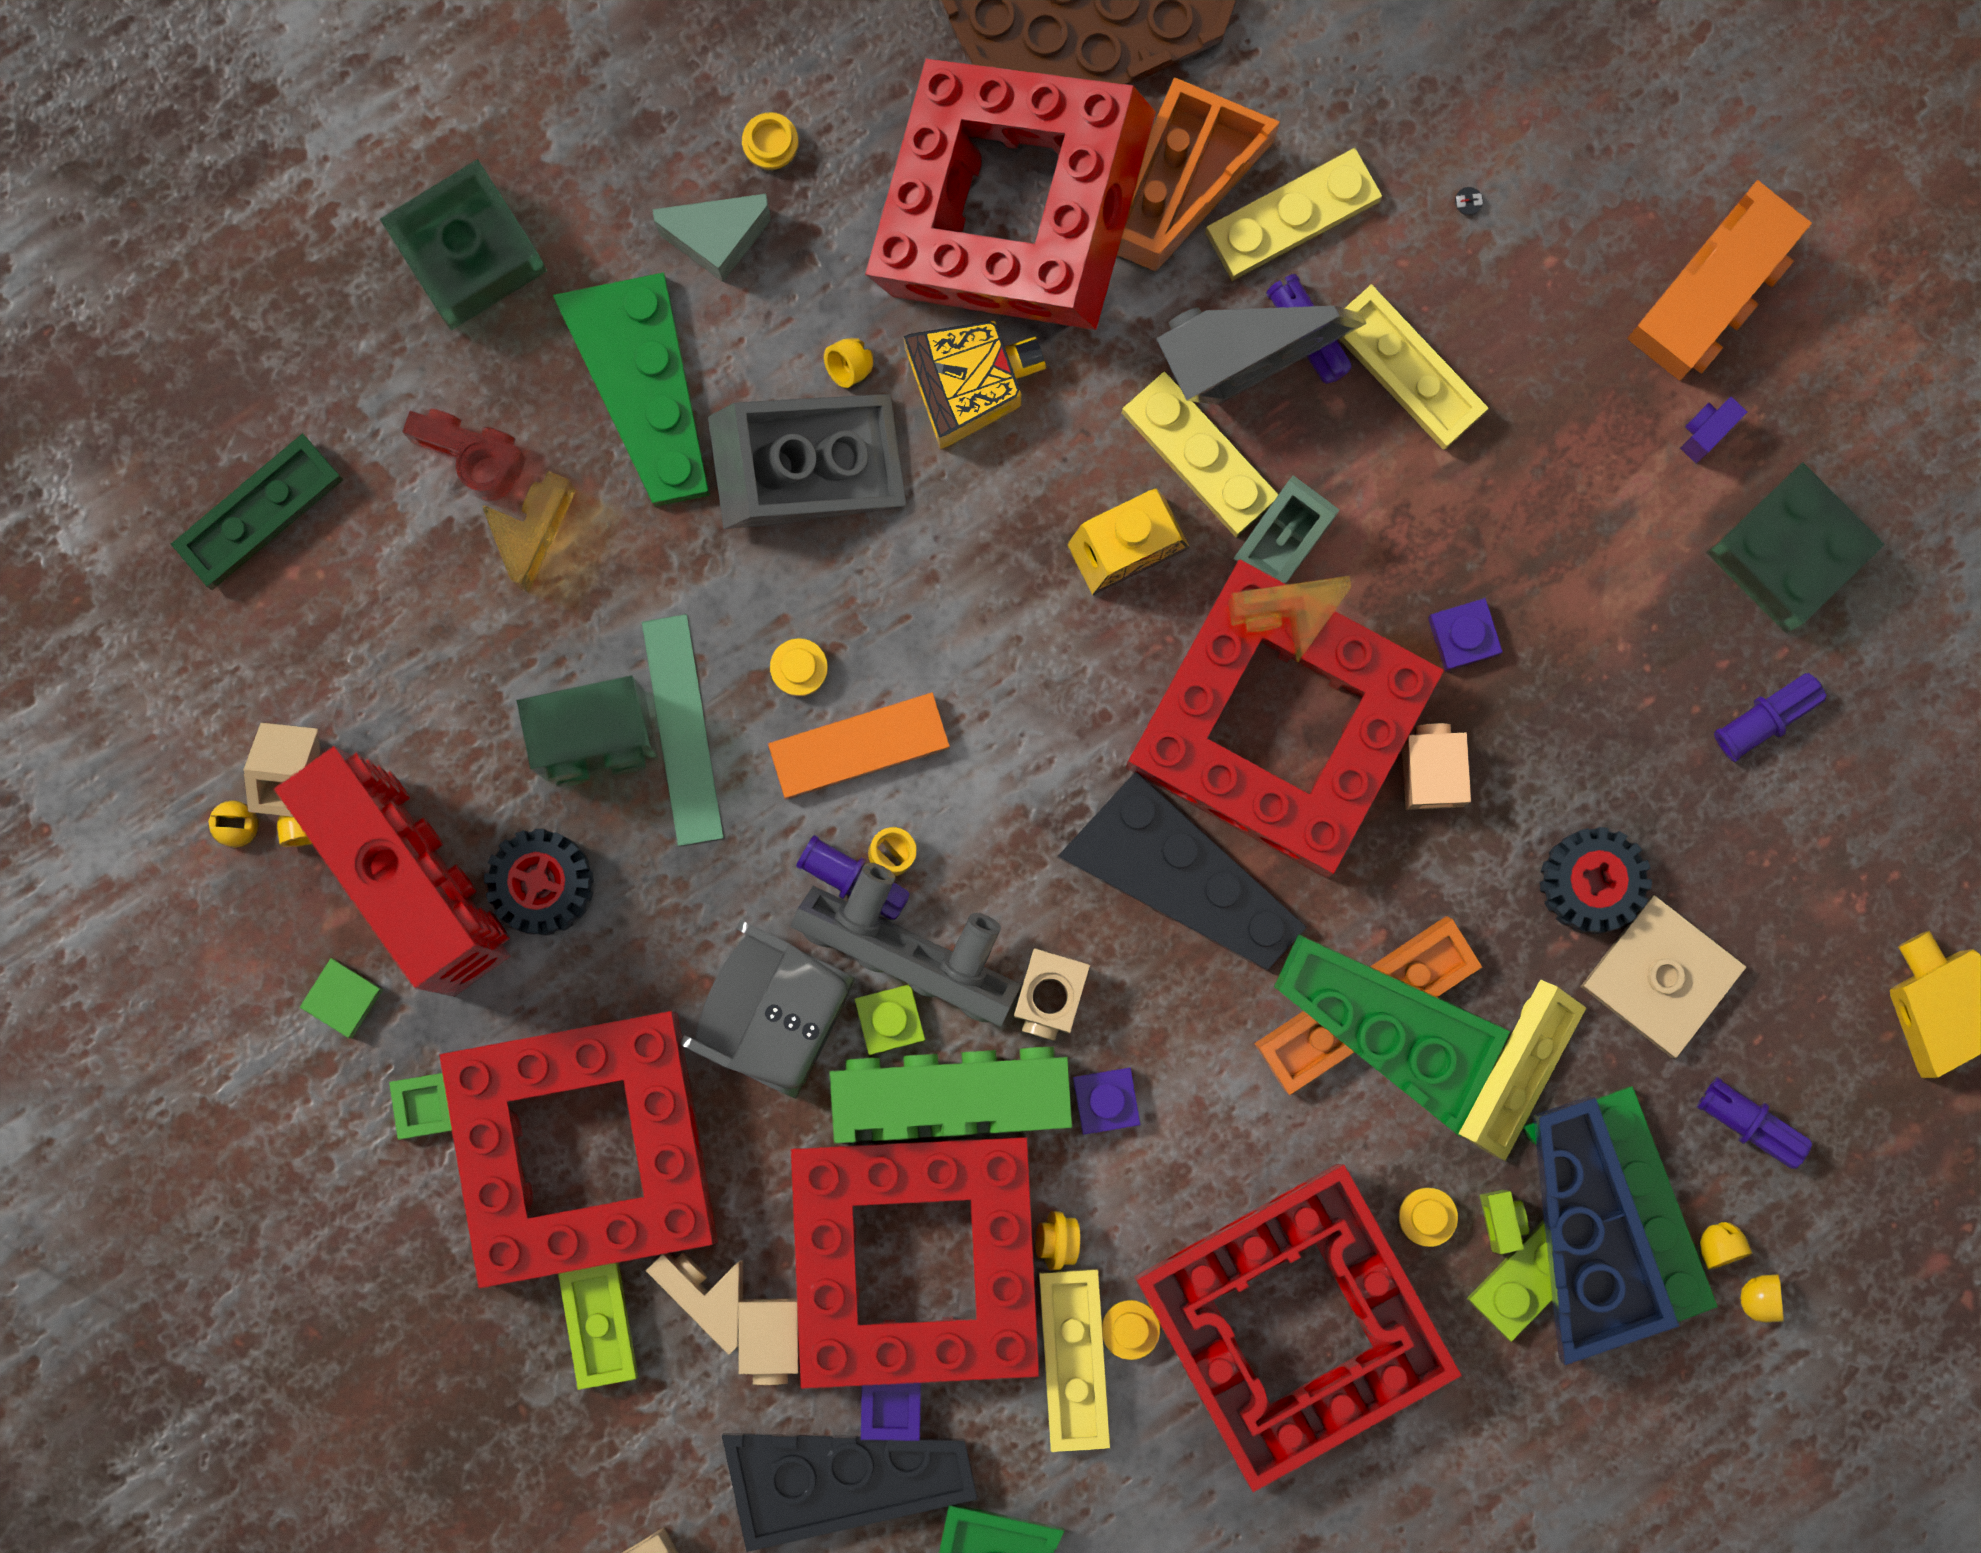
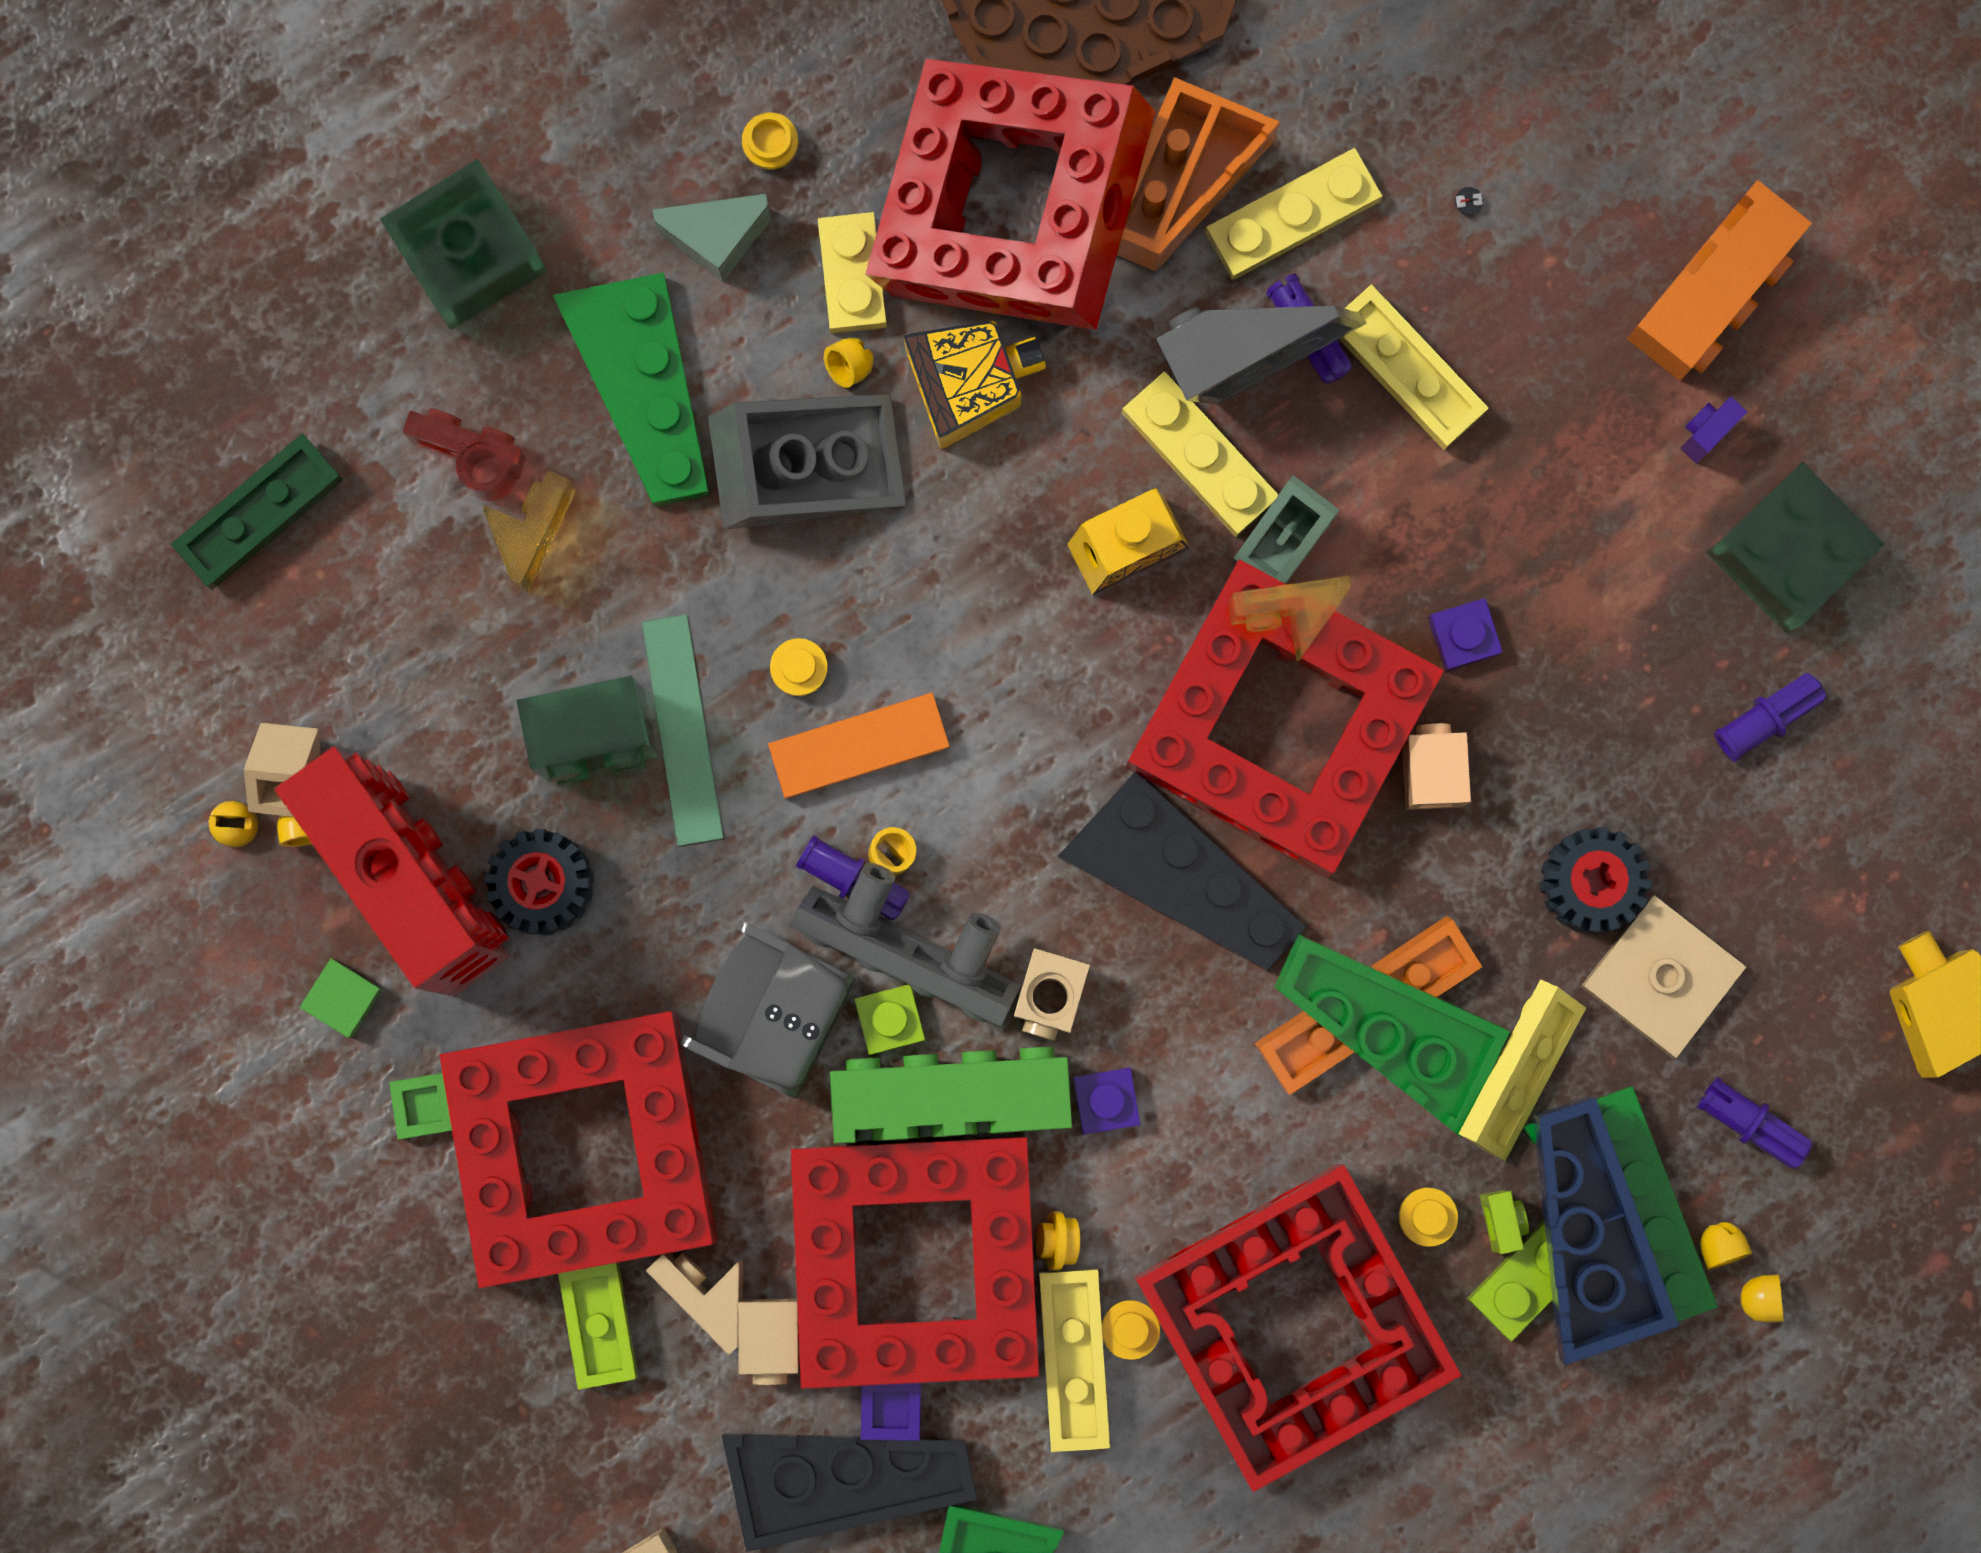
(851, 296): none -> light yellow plate

